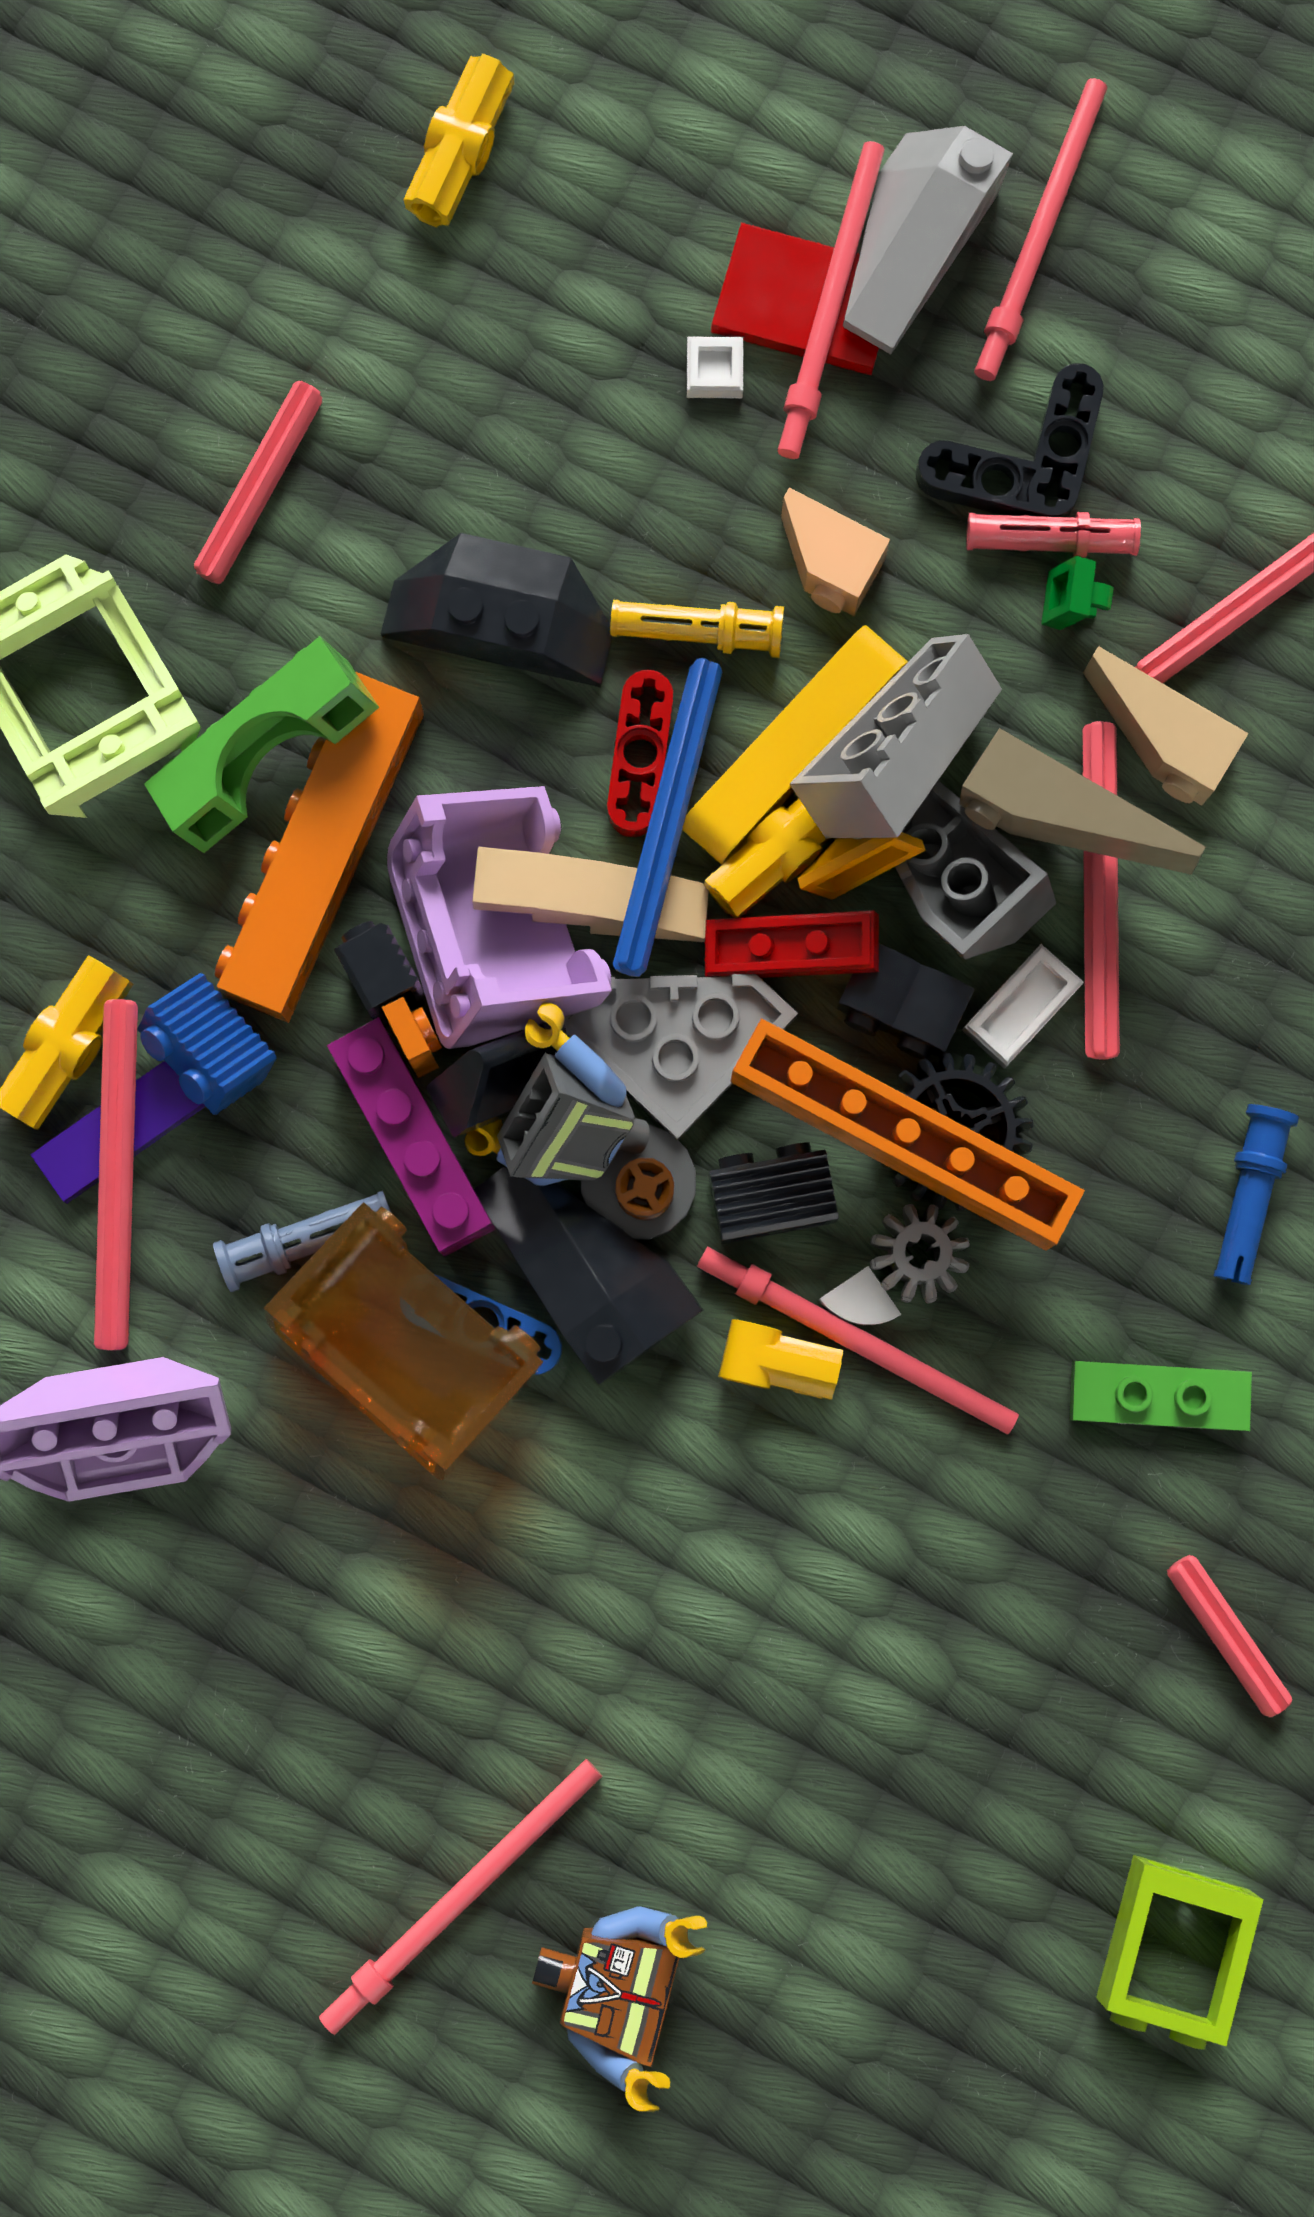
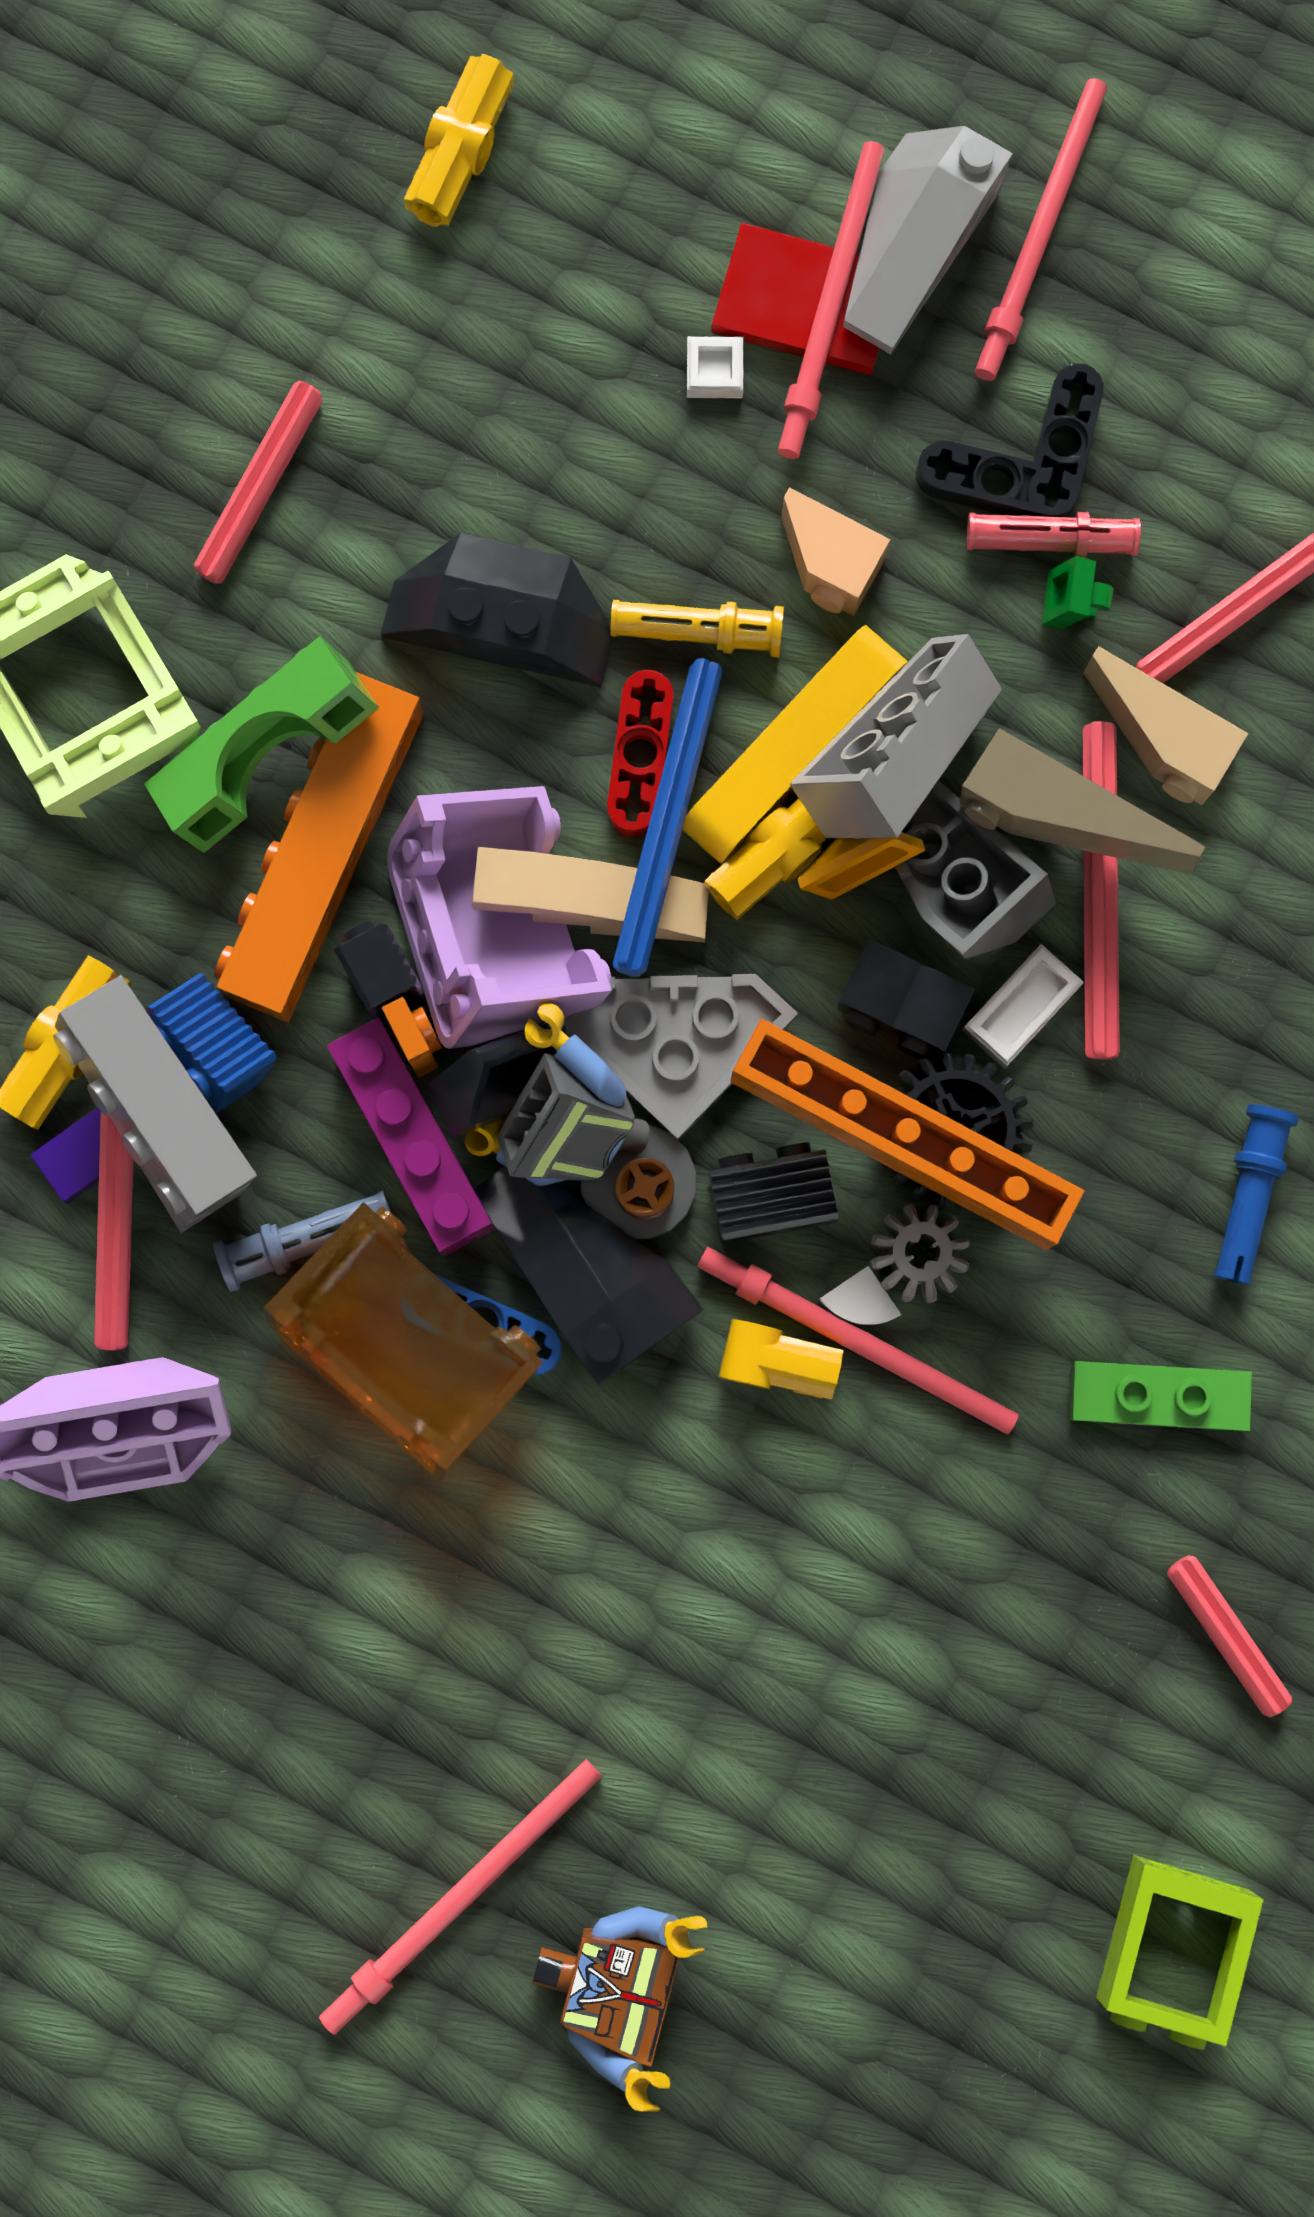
(152, 1103): none -> light grey wedge
(793, 945): red tile -> none

